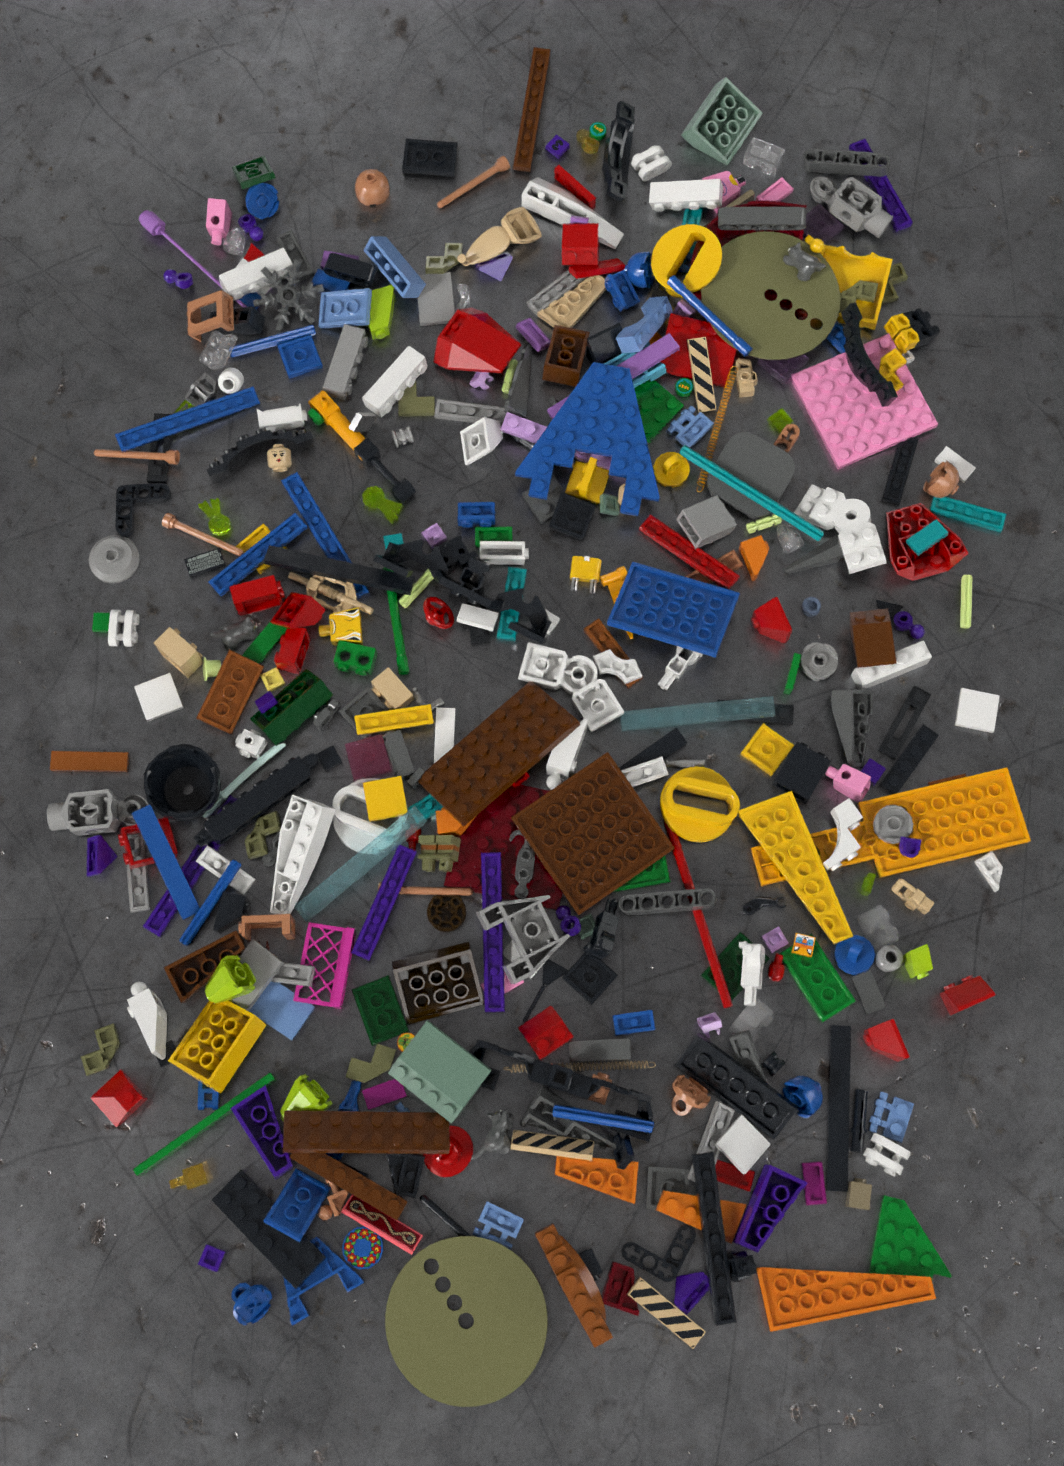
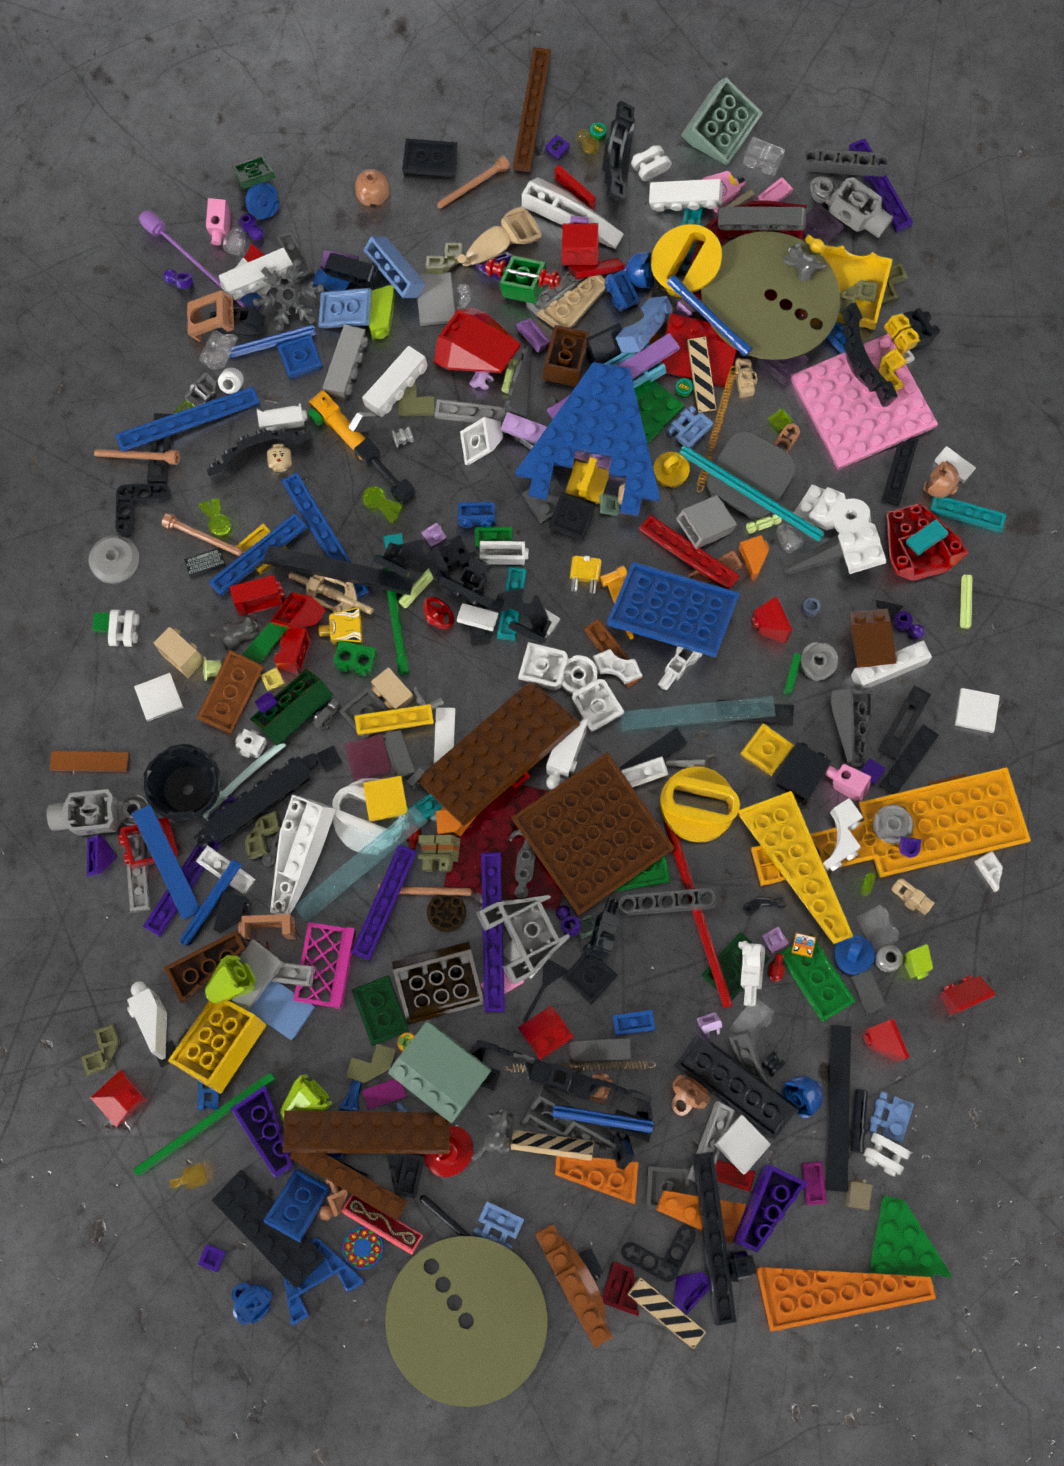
(522, 278): none -> green brick

